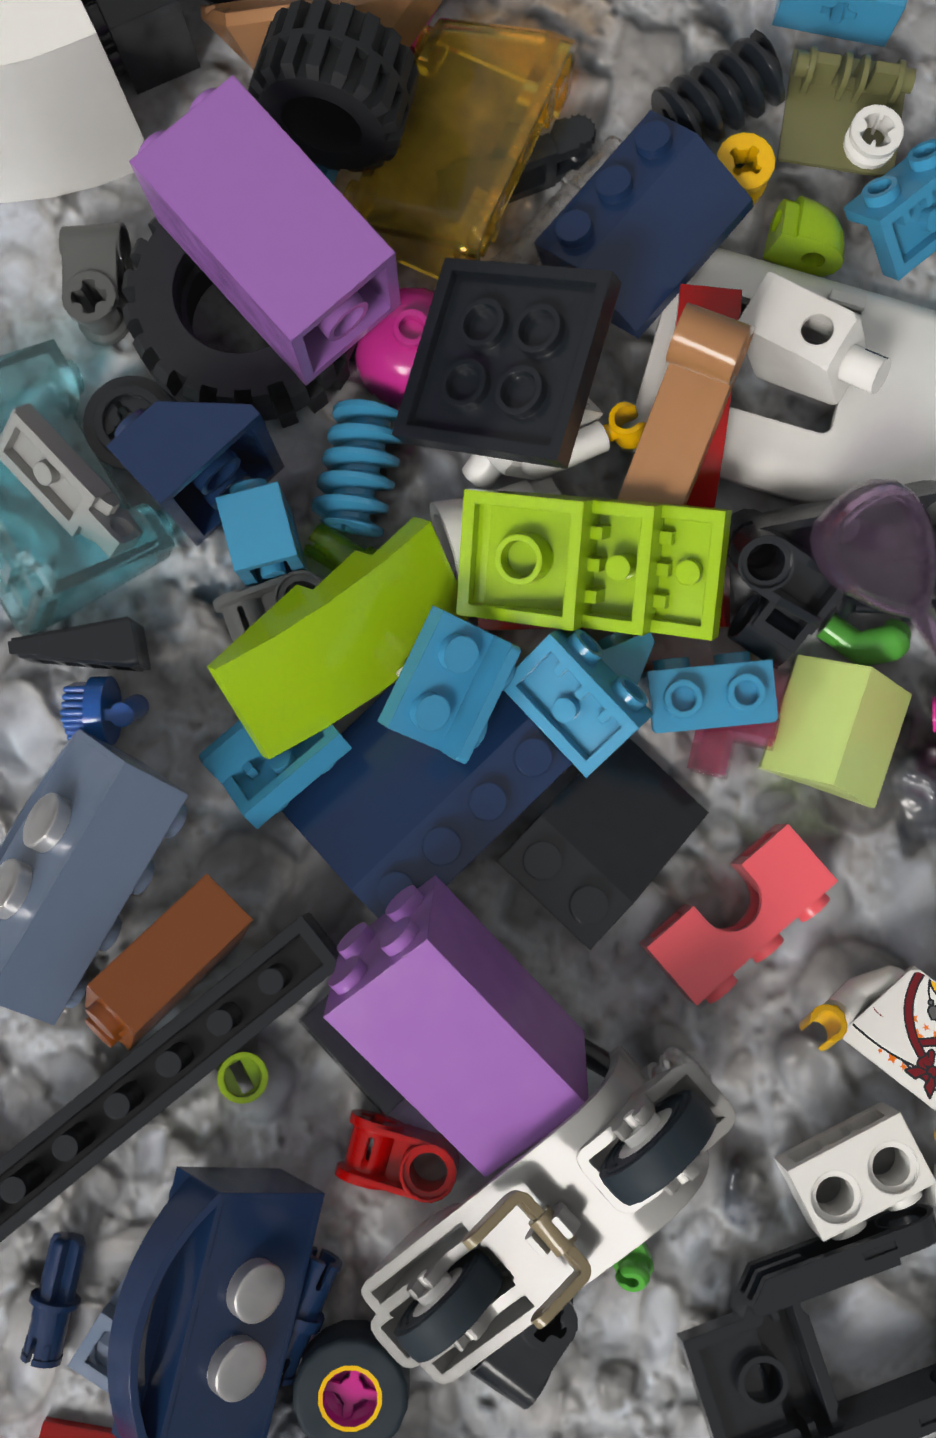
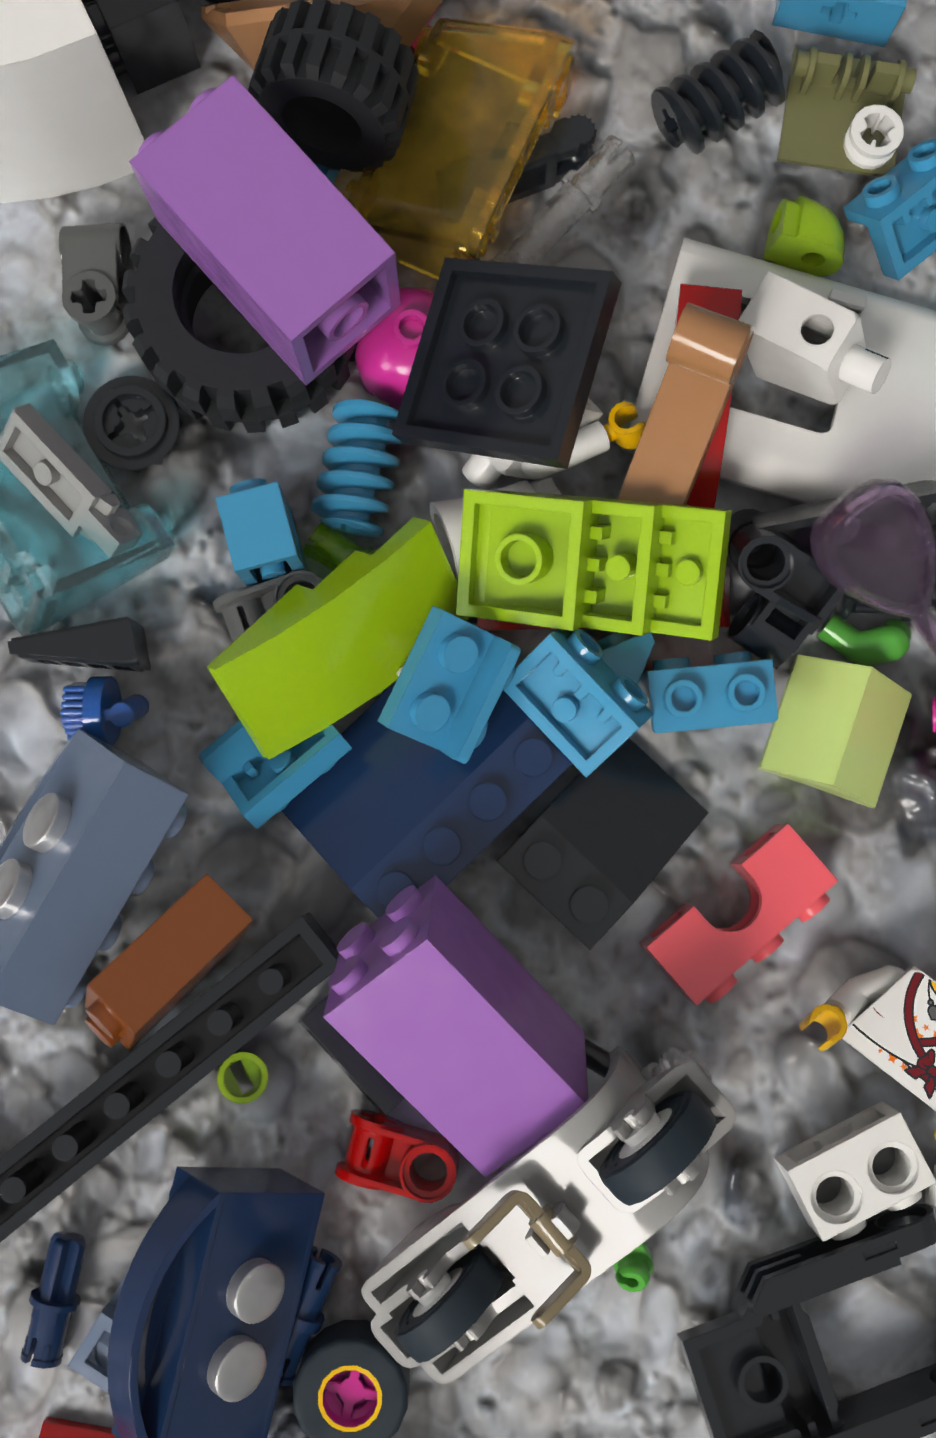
(192, 455): dark blue slope -> none
(526, 1361): black piece -> none
(648, 218): dark blue slope -> none
(714, 747): clear pink piece -> none
(757, 160): yellow wheel -> none

